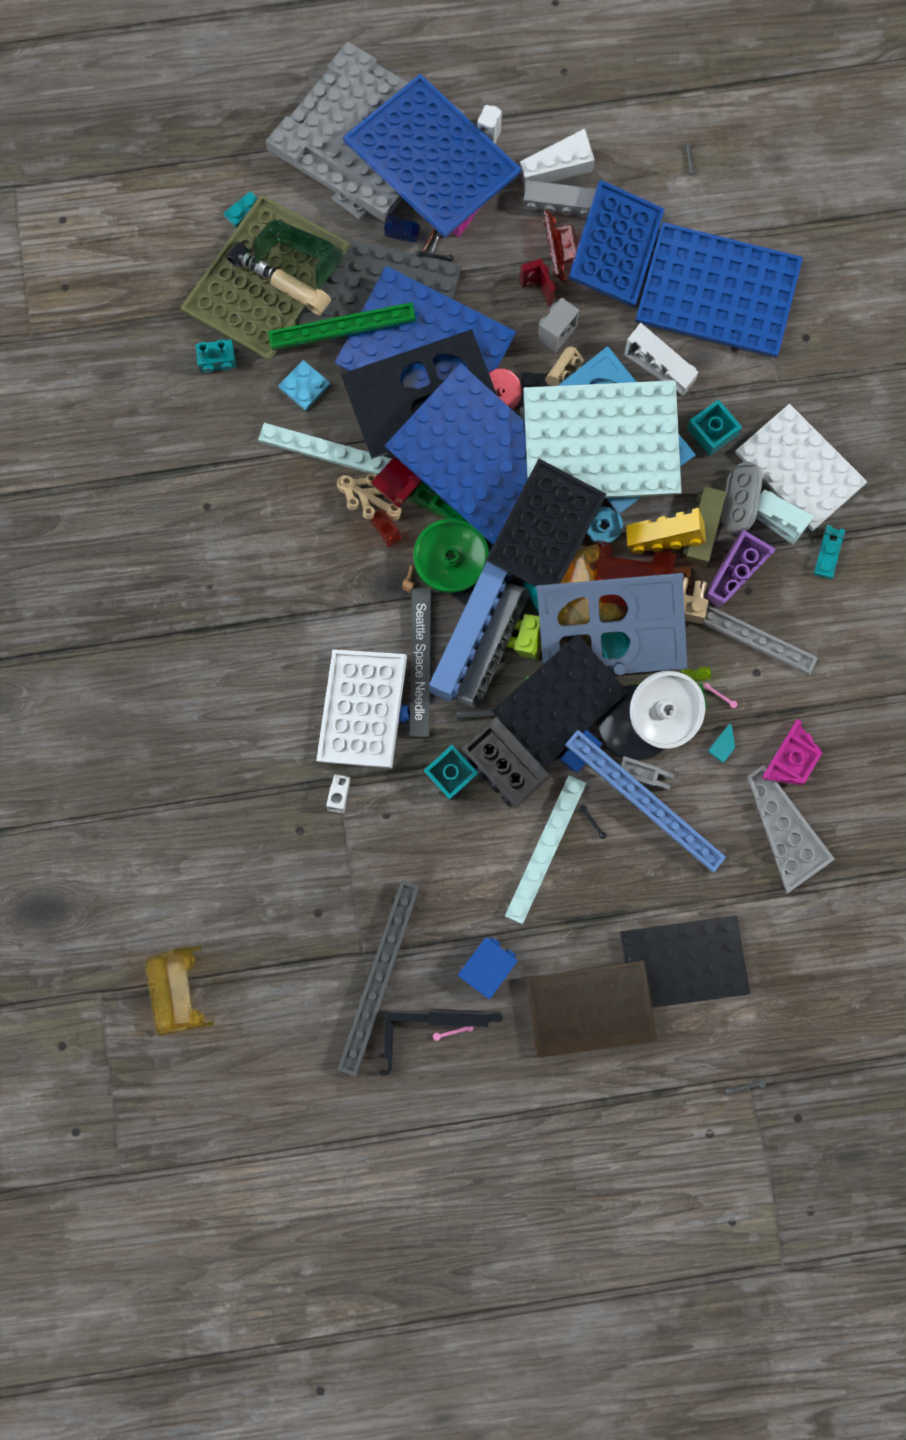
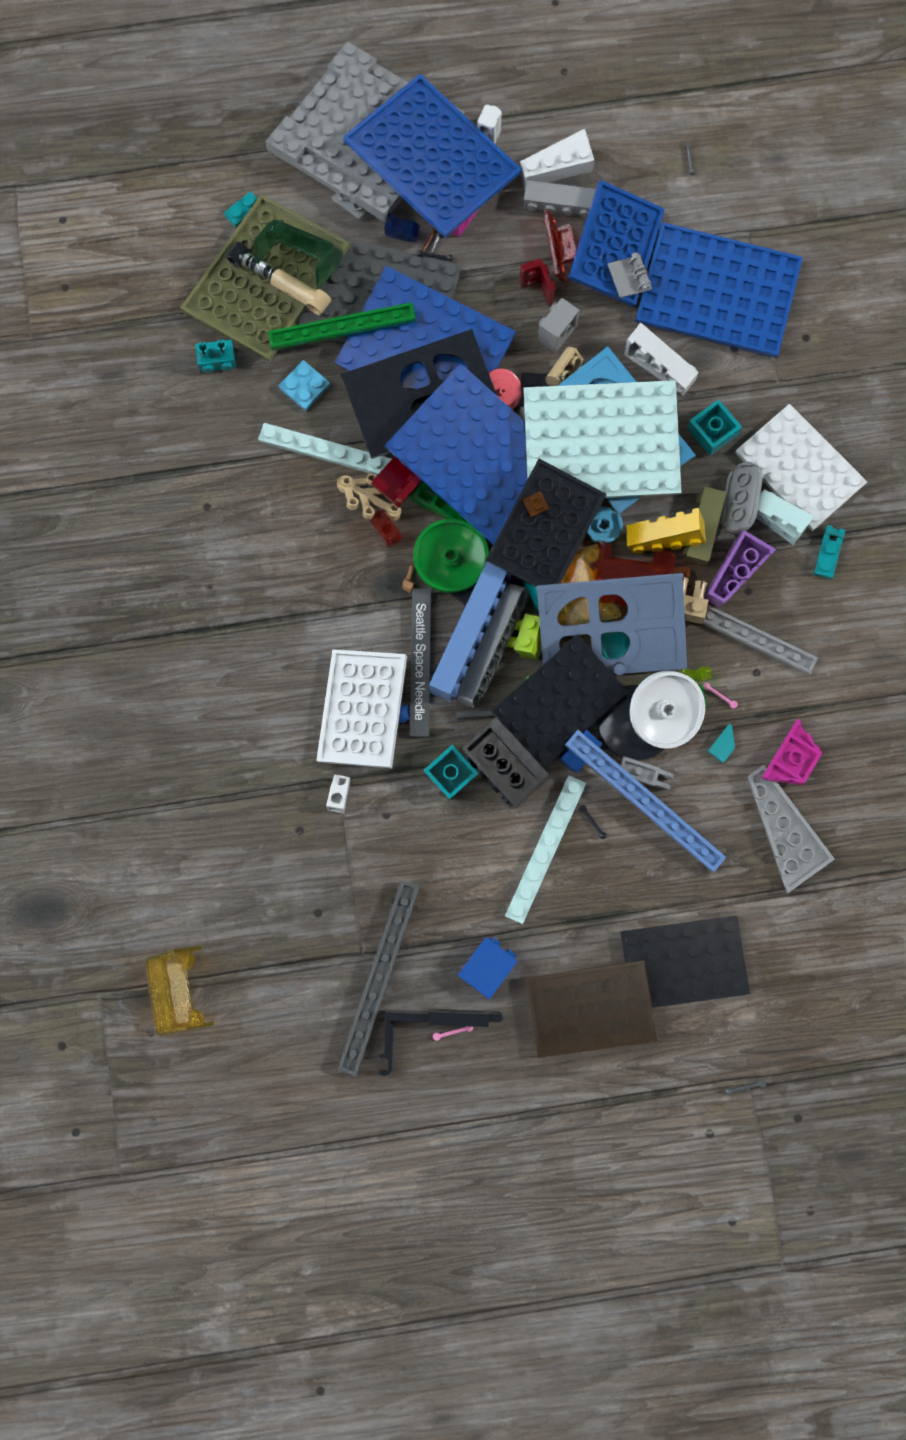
(535, 504): none -> reddish brown tile
(630, 276): none -> light grey hinge

